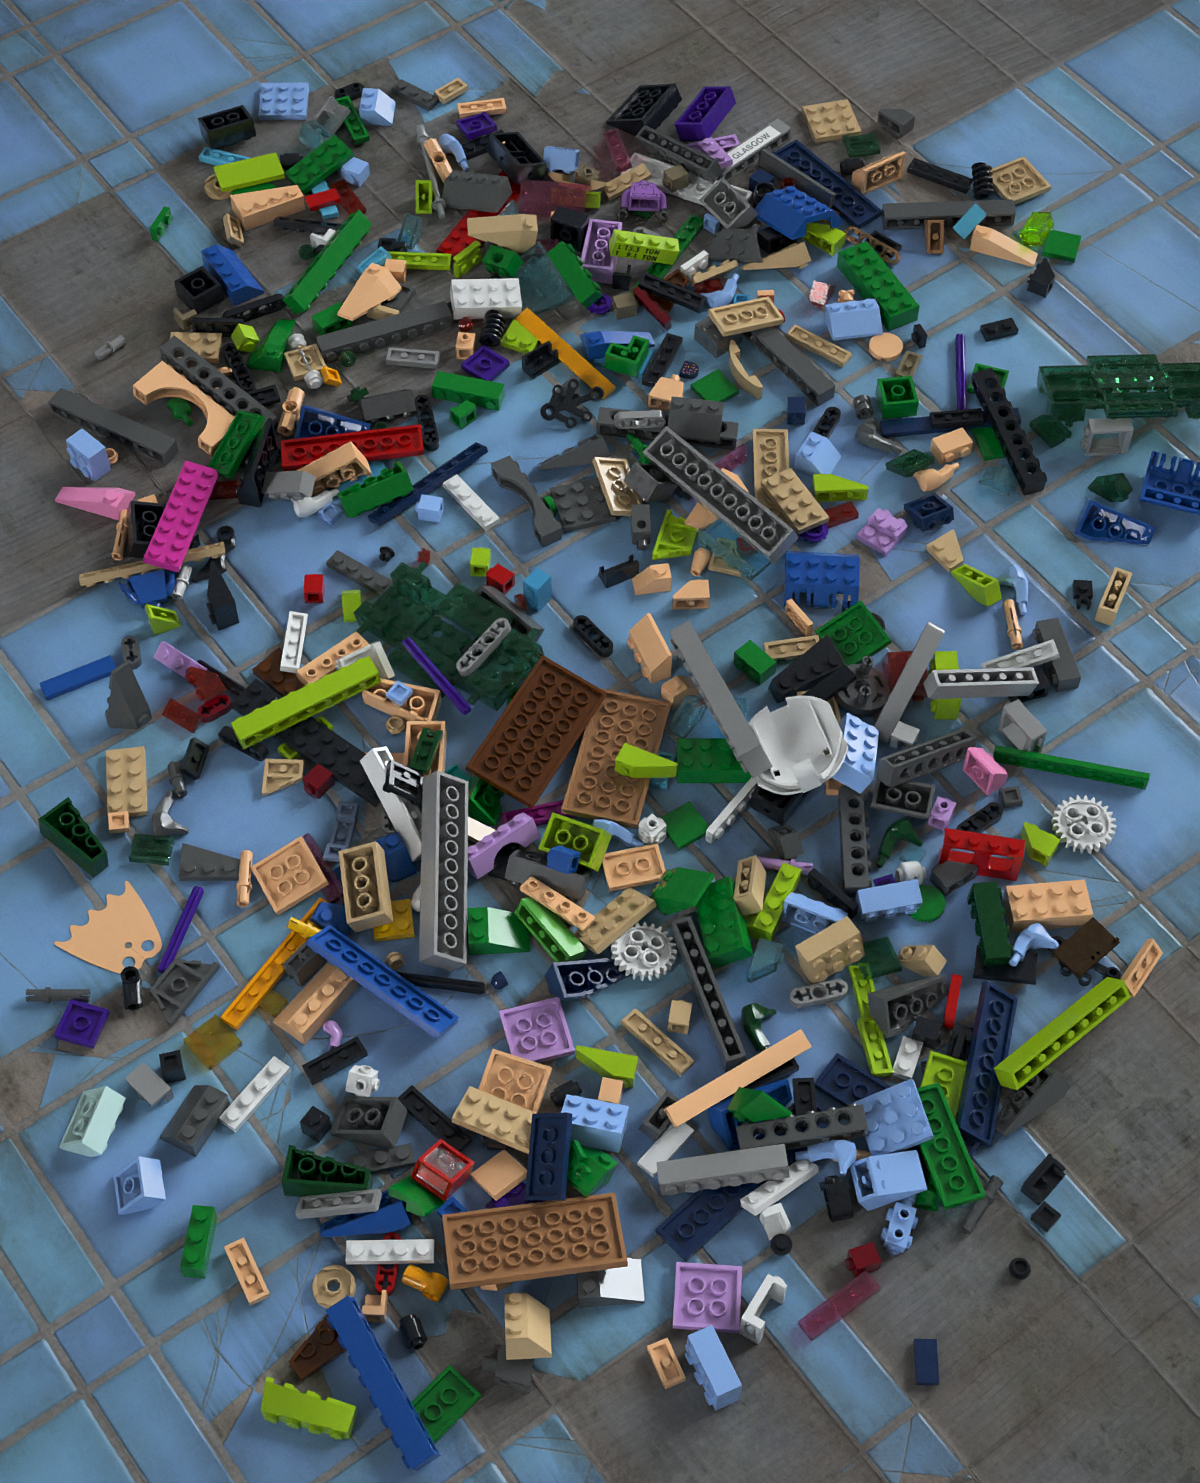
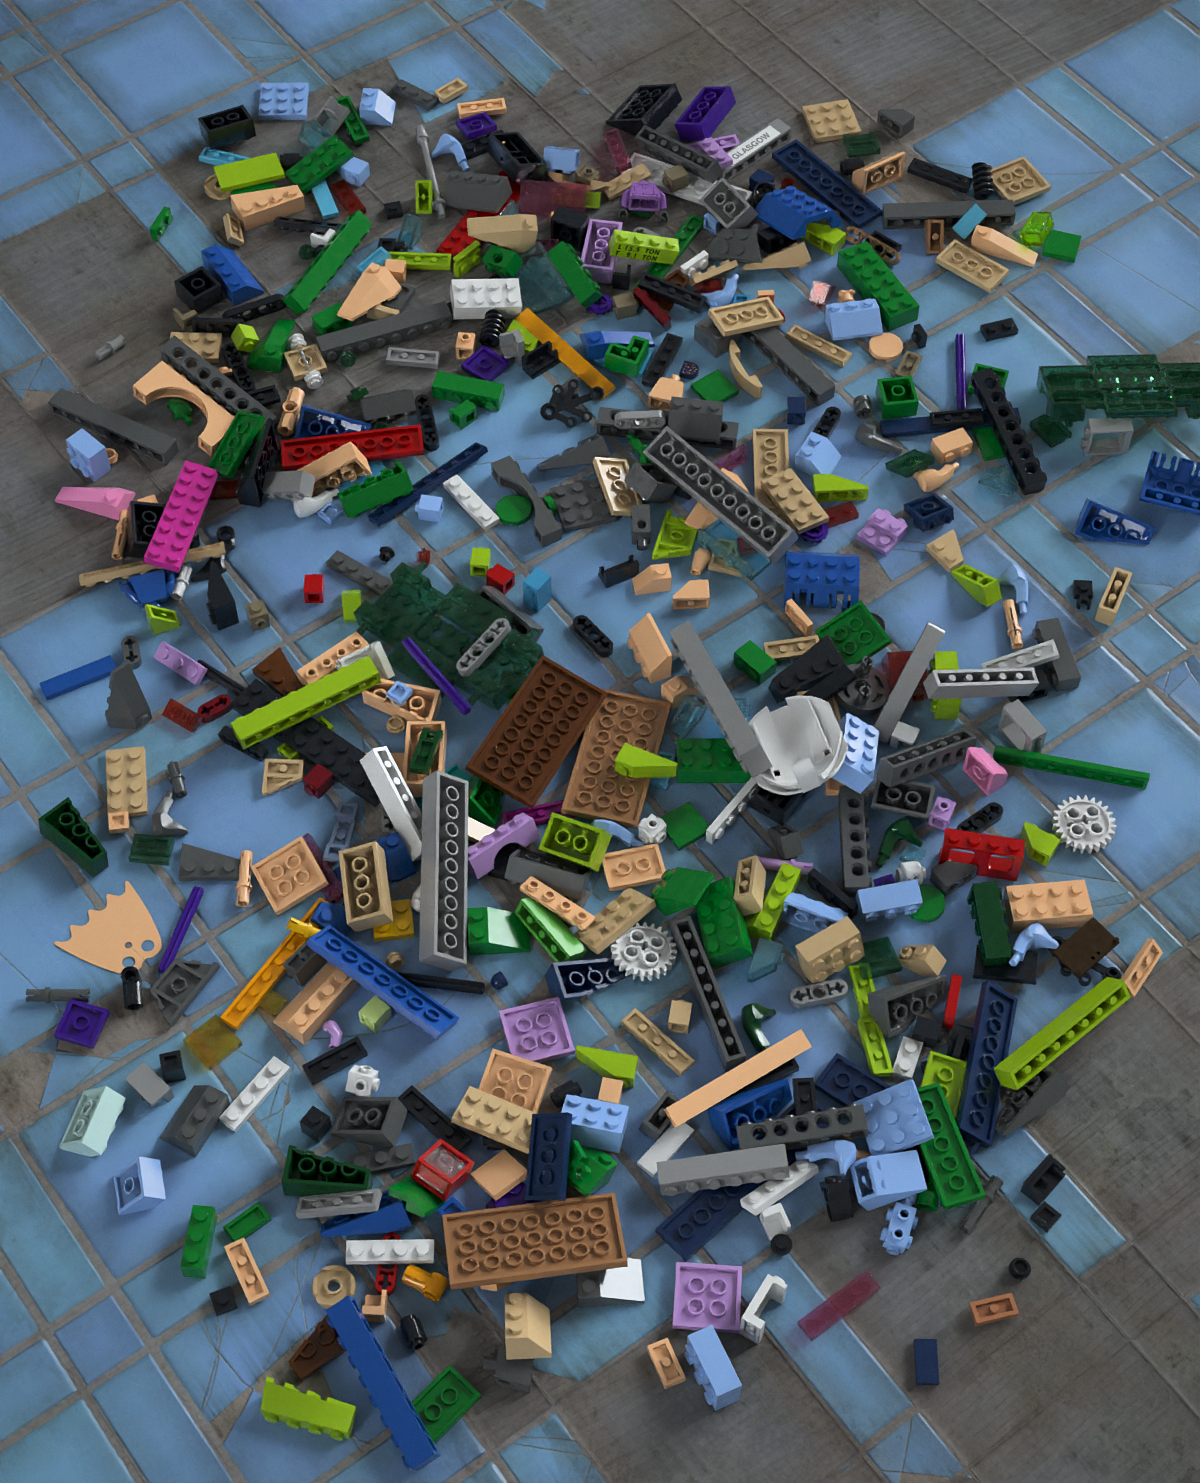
(194, 758): black plate -> none
(206, 683): clear red slope -> none
(223, 1301): none -> black plate
(247, 1222): none -> green tile
(257, 615): none -> dark tan brick
(293, 642): white plate -> none
(322, 199): red tile -> none
(331, 376): light orange plate -> none
(353, 90): black plate -> none
(375, 1014): none -> yellowish green panel
(393, 210): none -> black plate
(406, 778): black plate -> none
(436, 155): light nougat piece -> none
(465, 325): clear red plate -> none
(512, 345): none -> light grey panel
(513, 510): none -> green tile
(520, 602): clear red tile -> none
(563, 859): blue brick -> none
(755, 1106): green slope -> none
(803, 182): dark grey tile -> none
(863, 1259): dark red brick -> none
(972, 266): none -> tan plate
(993, 1309): none -> nougat plate
(1010, 797): dark grey tile -> none
(1042, 279): black slope -> none
(1111, 487): clear green slope -> none

